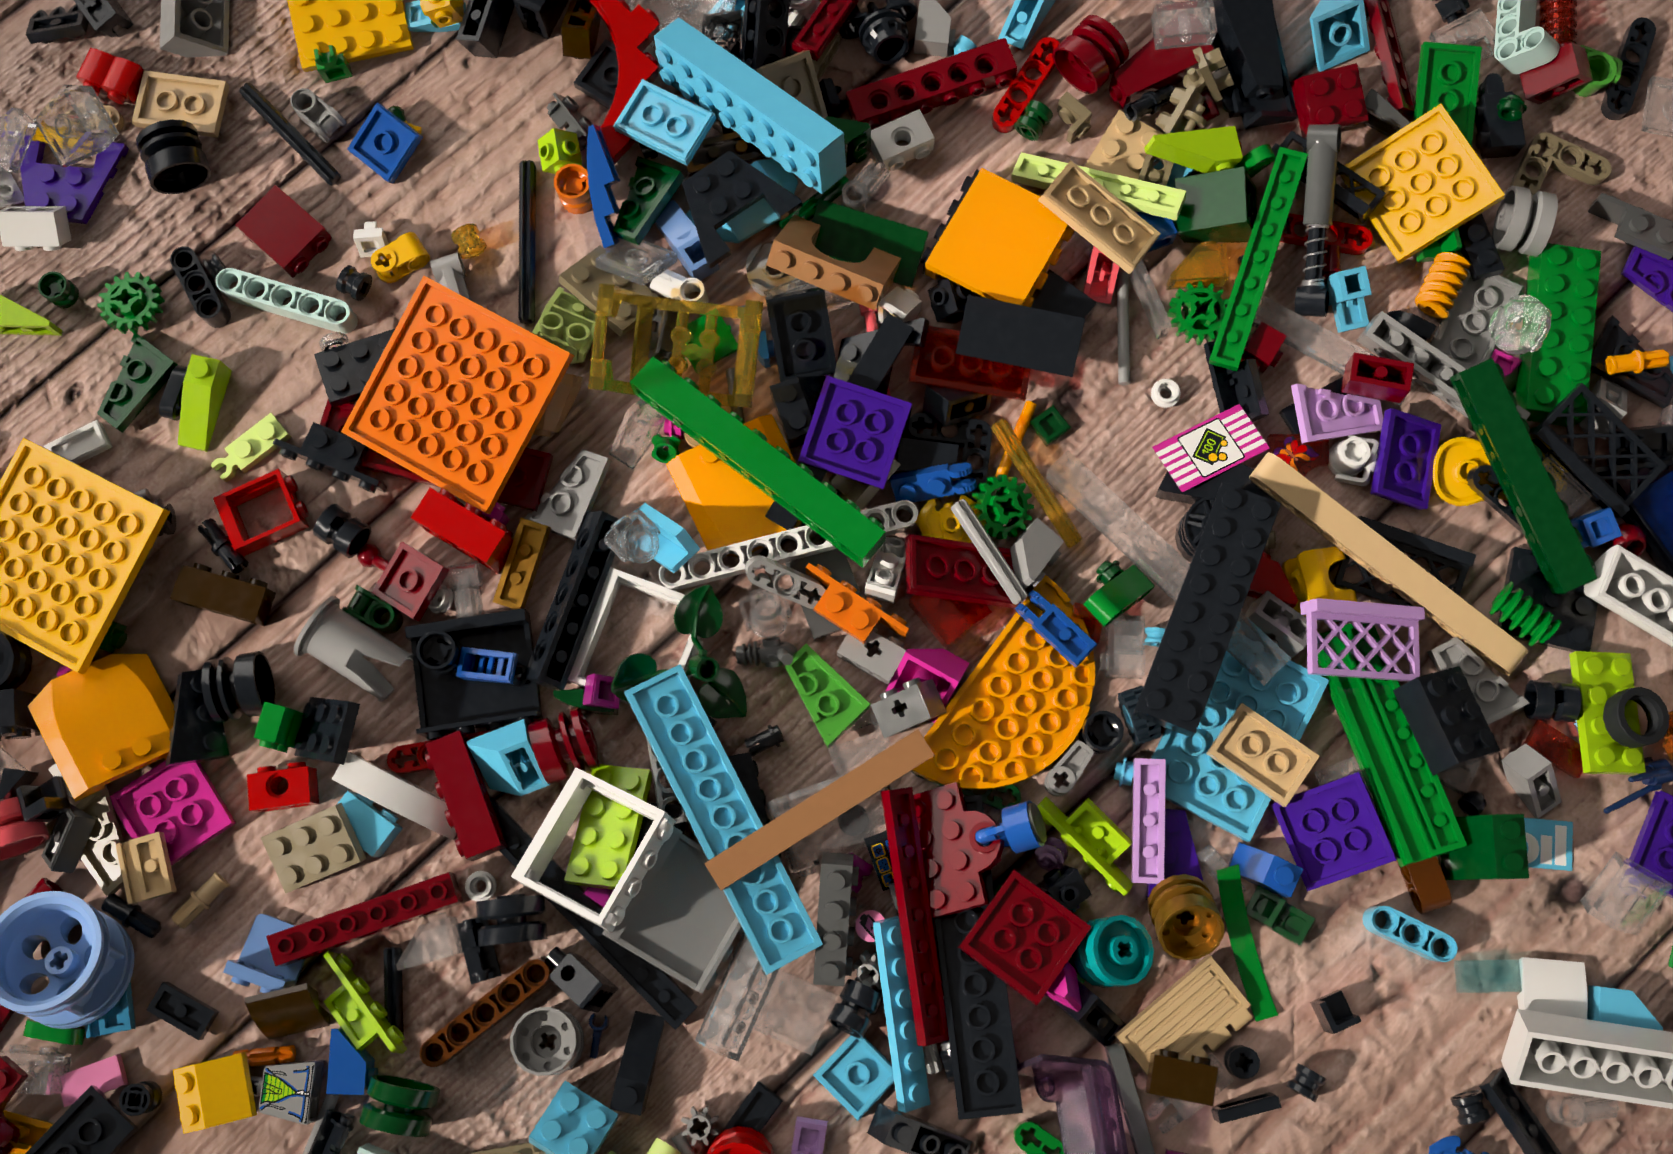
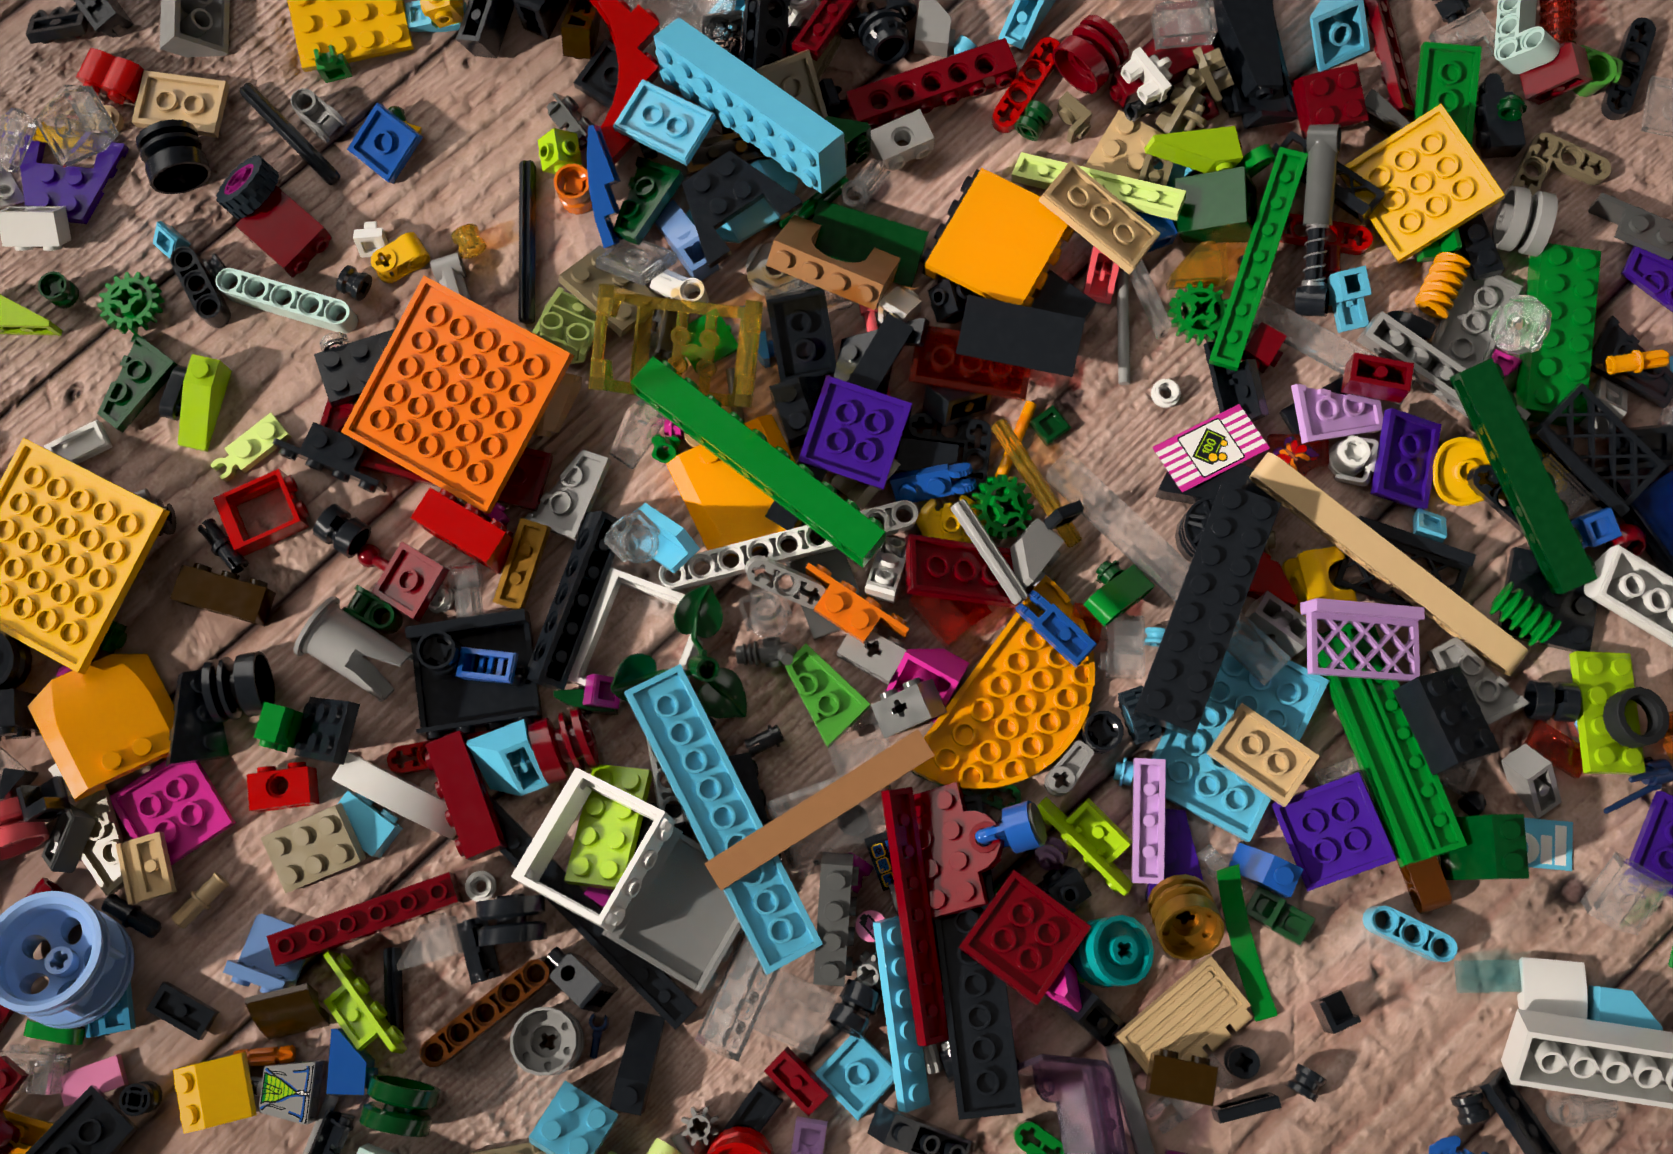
(168, 239): none -> medium azure slope
(247, 187): none -> black wheel
(797, 1081): none -> dark red plate
(1064, 515): none -> black tile
(1151, 72): none -> white hips
(1429, 525): none -> medium azure plate

